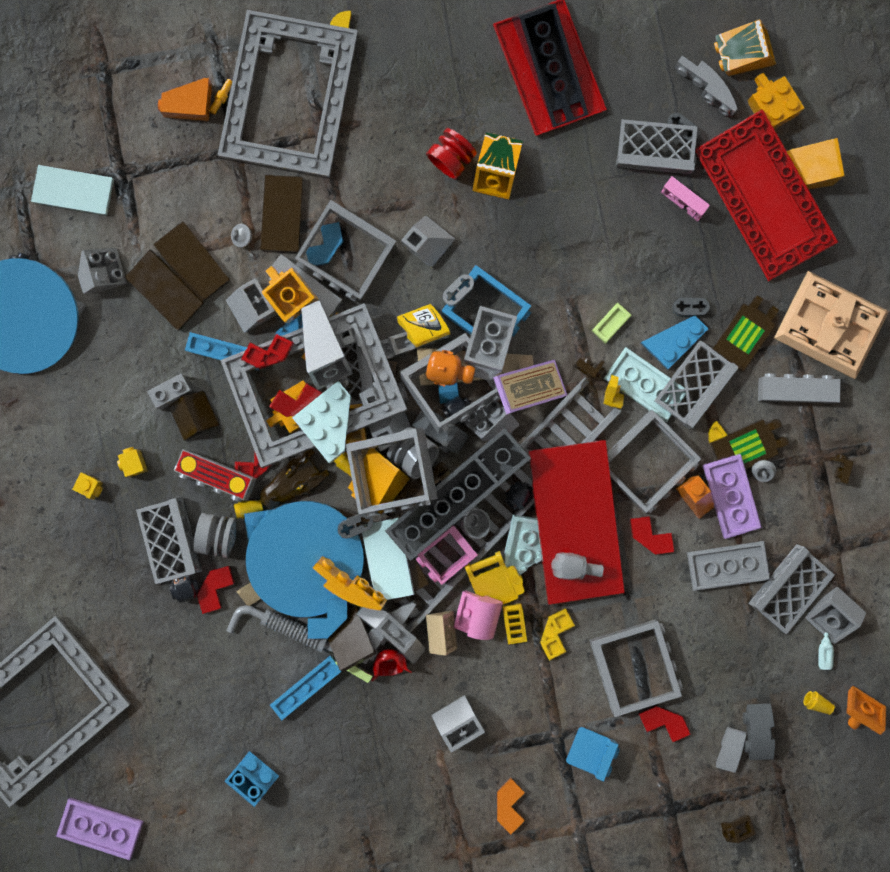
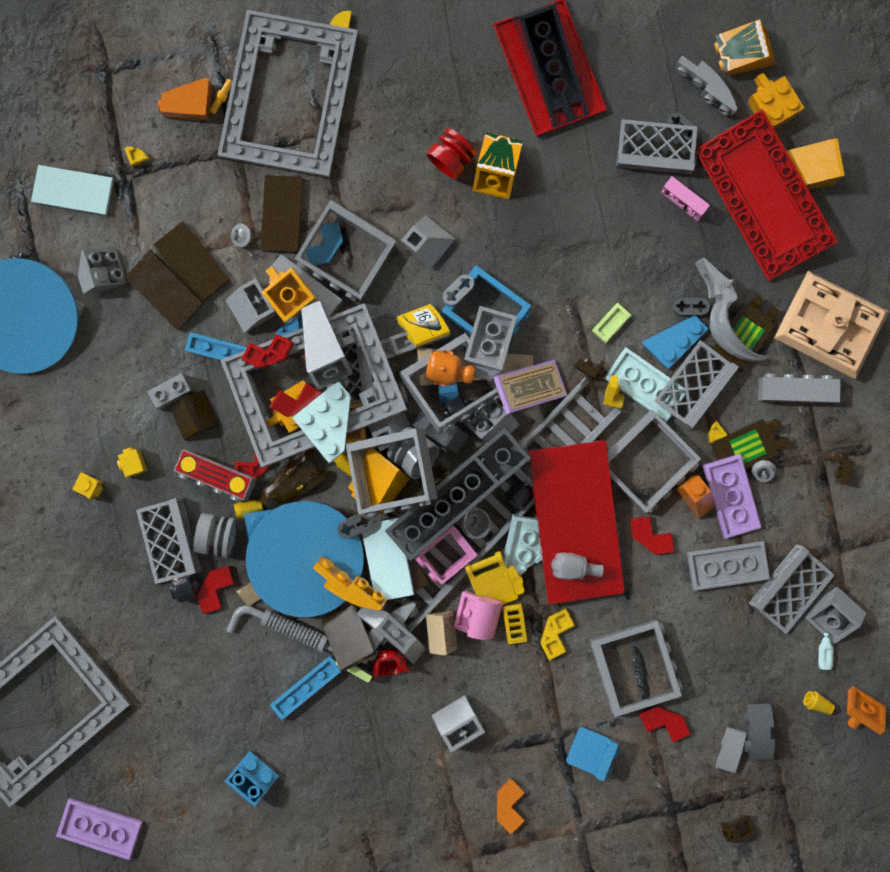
(136, 156): none -> yellow tile
(324, 627): dark azure tile -> none
(723, 292): none -> light grey piece

